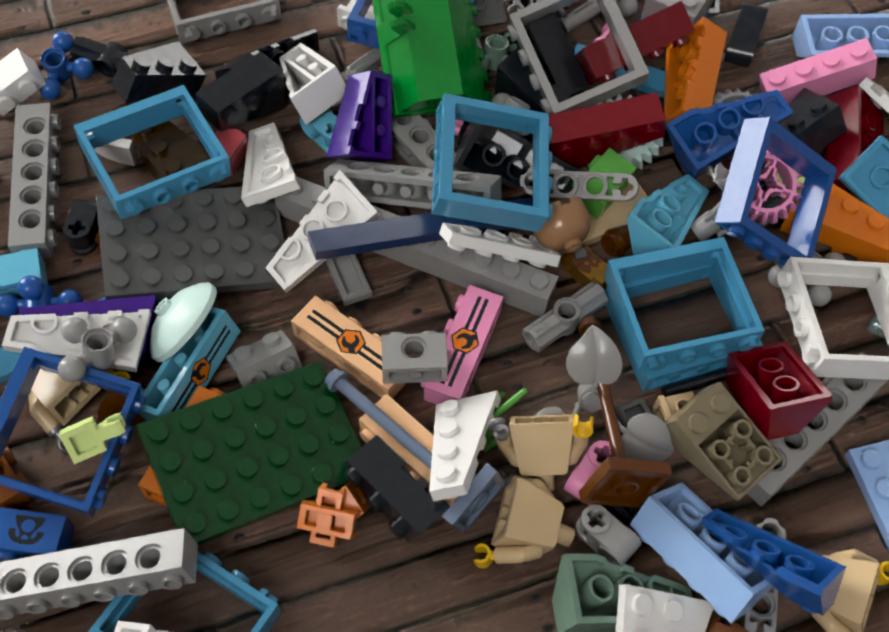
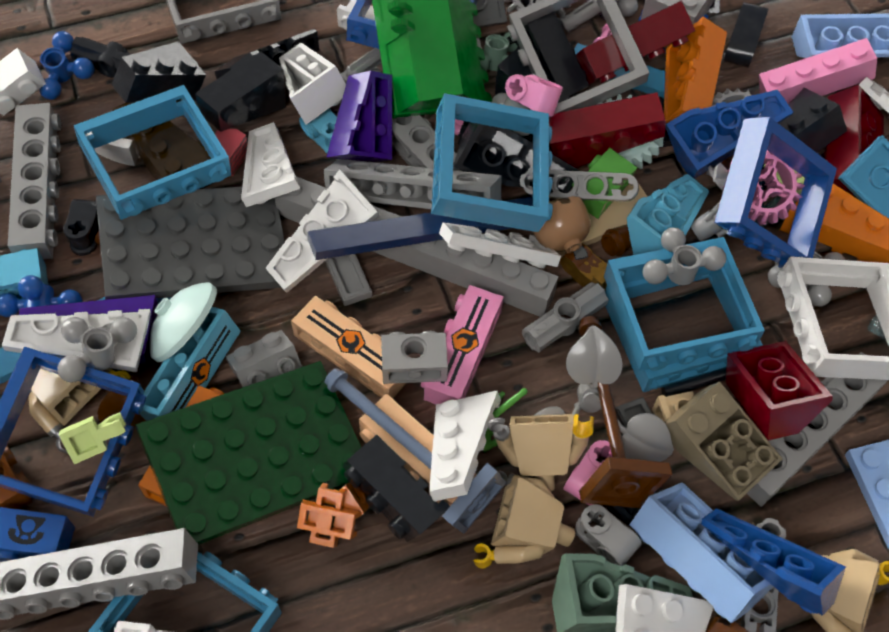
(534, 92): none -> bright pink piece
(674, 241): none -> light grey piece

